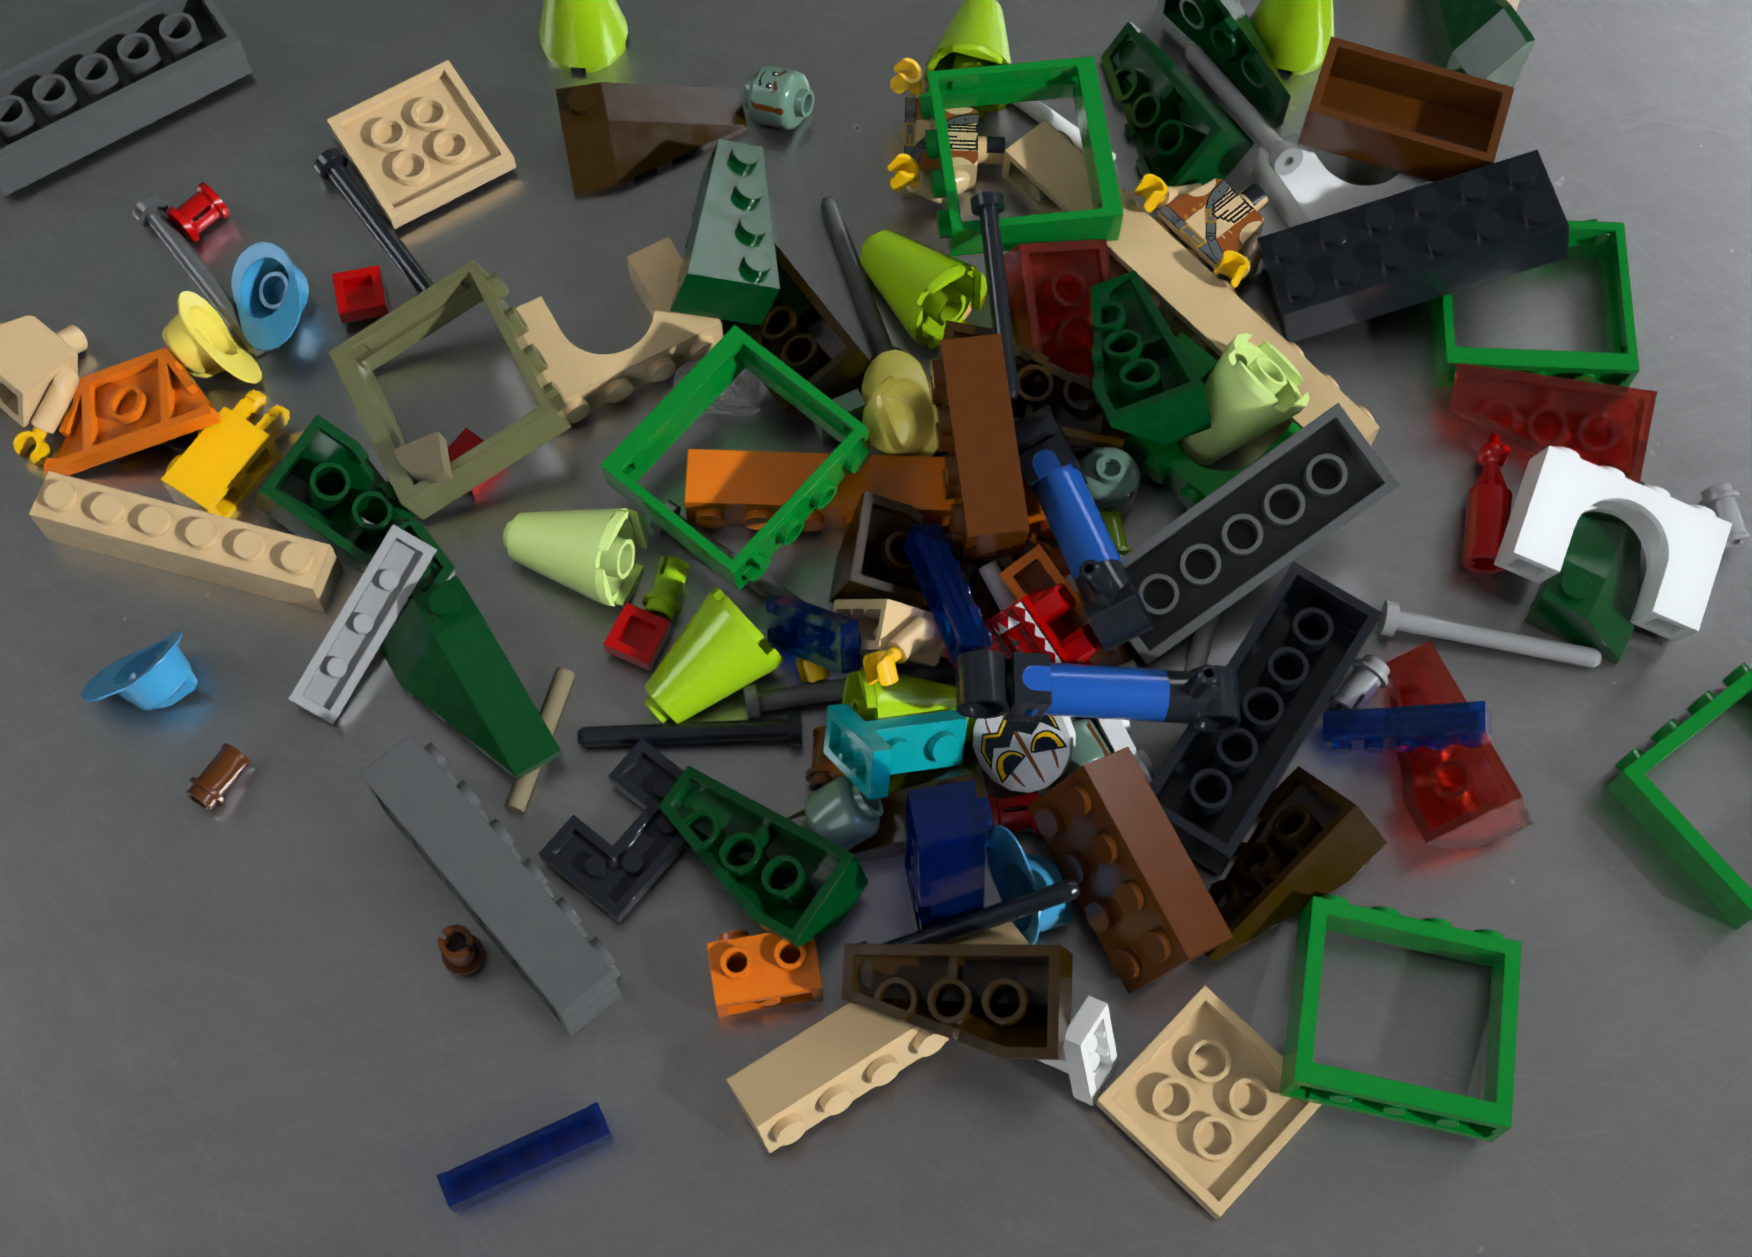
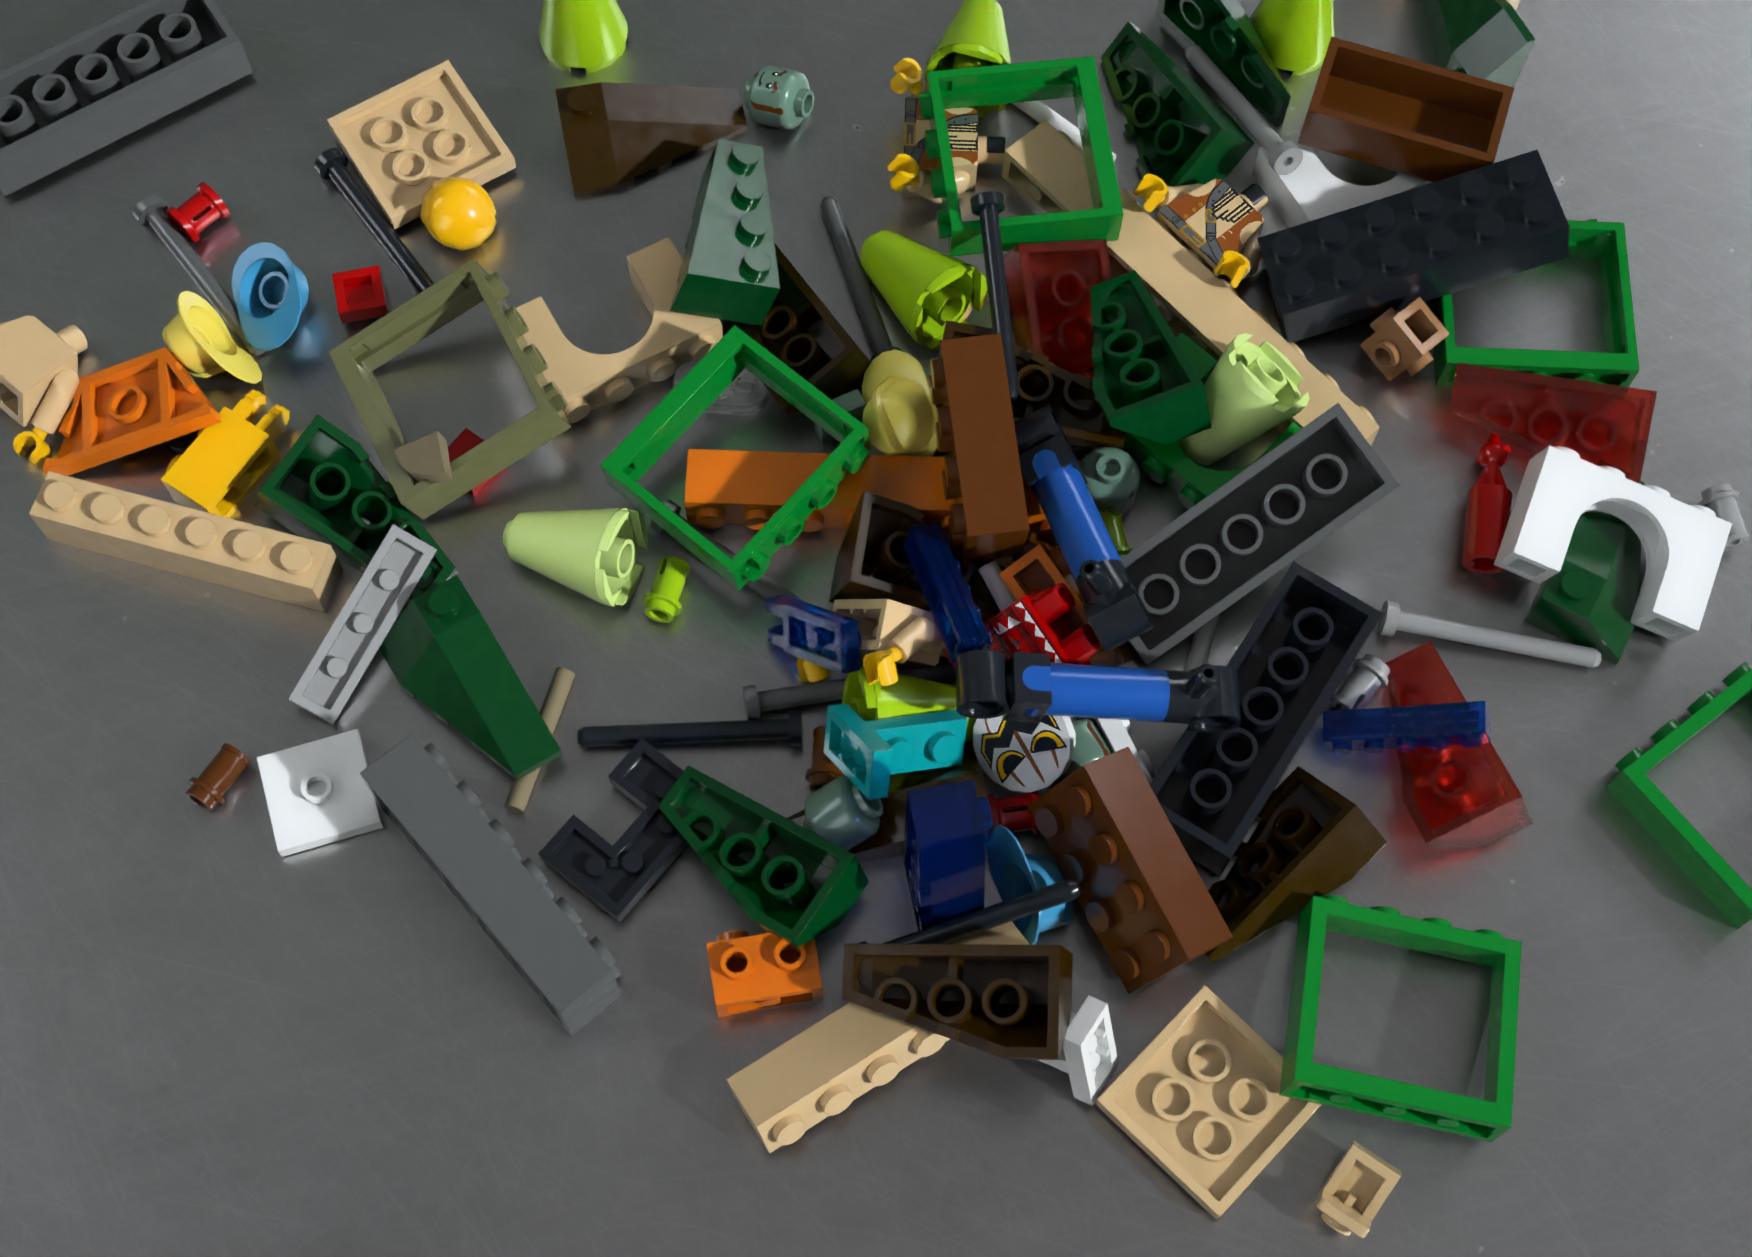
(147, 677): dark azure piece -> none
(318, 793): none -> white plate
(458, 213): none -> yellow hair
(463, 961): reddish brown pin -> none
(524, 1157): clear blue piece -> none
(638, 636): red plate -> none
(709, 661): lime cone -> none
(1356, 1190): none -> tan bracket
(1398, 346): none -> medium nougat brick

